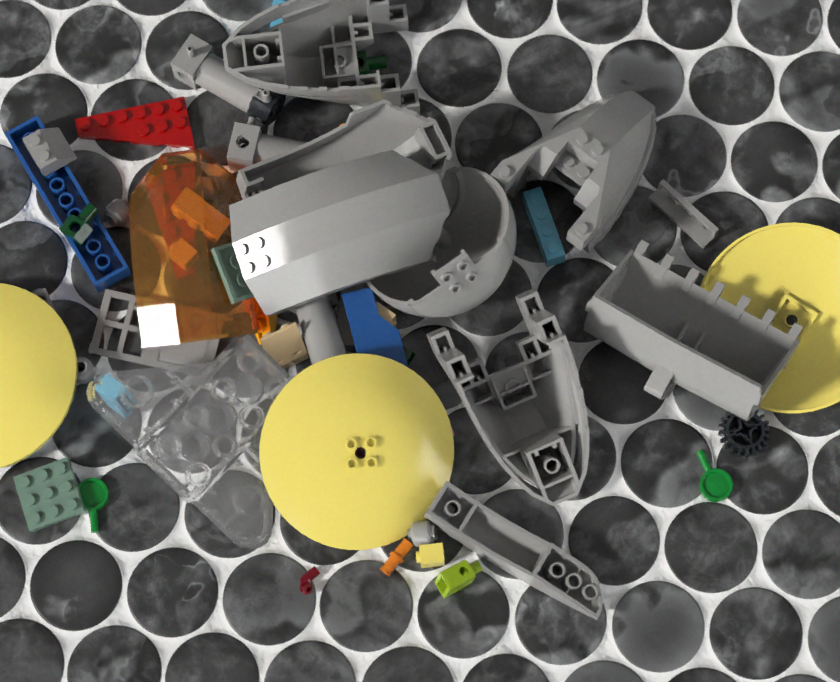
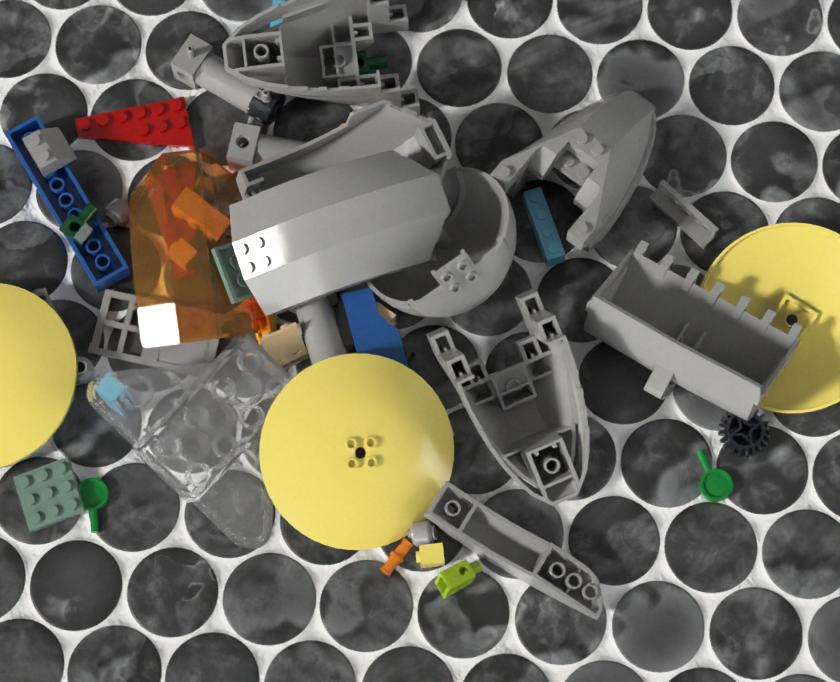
(306, 580): dark red arm -> none

